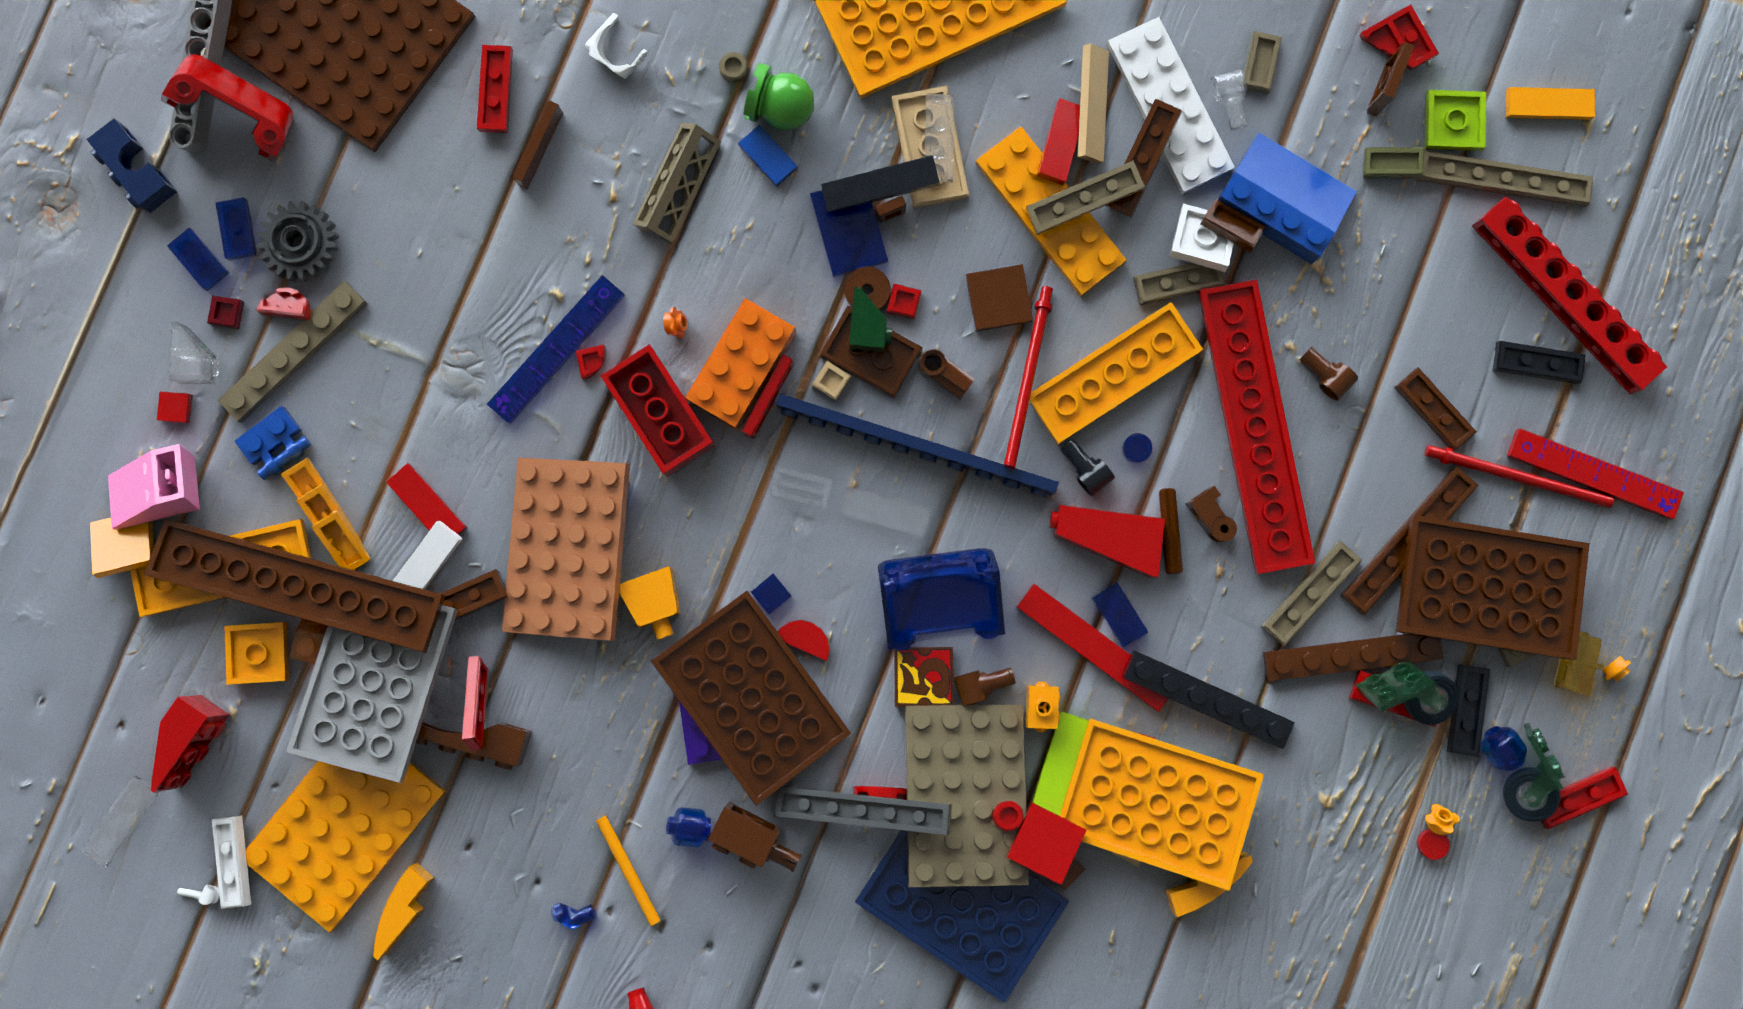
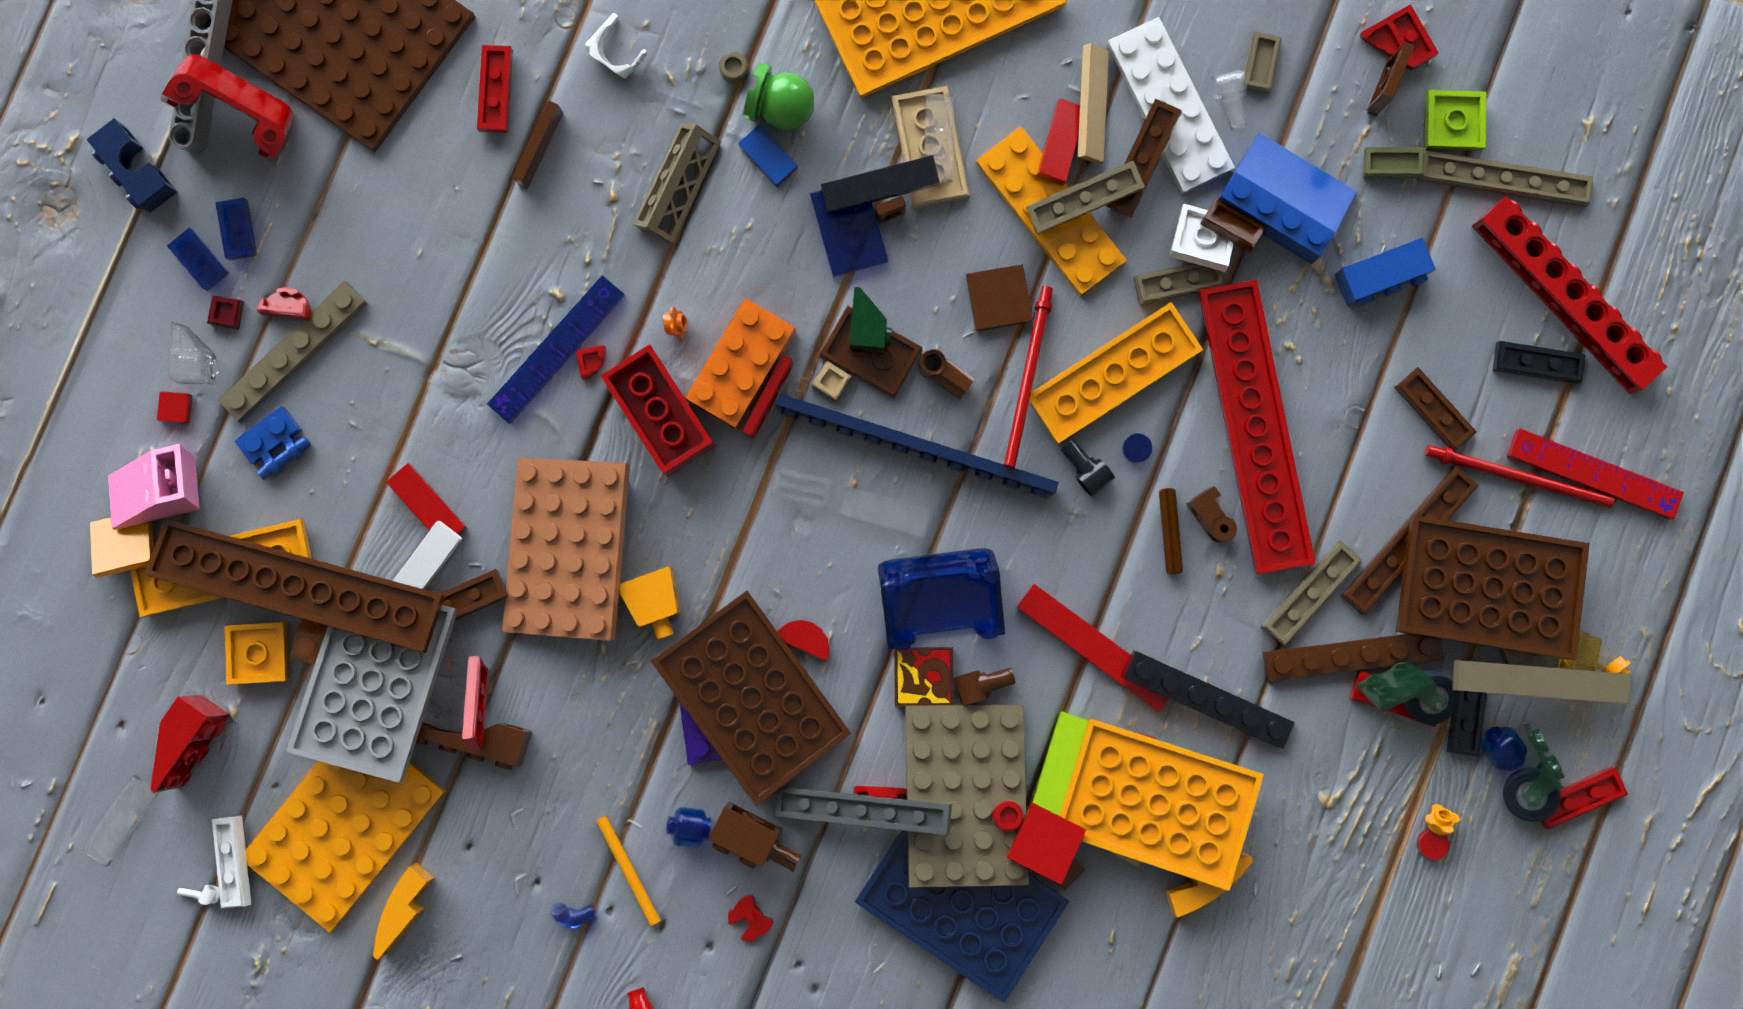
(310, 253): dark grey gear -> none
(326, 515): light orange slope -> none
(758, 922): none -> red piece
(771, 593): clear blue tile -> none
(869, 277): reddish brown piece -> none
(904, 301): red tile -> none
(1034, 696): light orange head -> none
(1116, 536): red slope -> none
(1119, 615): clear blue plate -> none
(1333, 377): reddish brown pin -> none
(1385, 273): none -> blue brick
(1541, 682): none -> dark tan tile
(1550, 103): light orange tile -> none

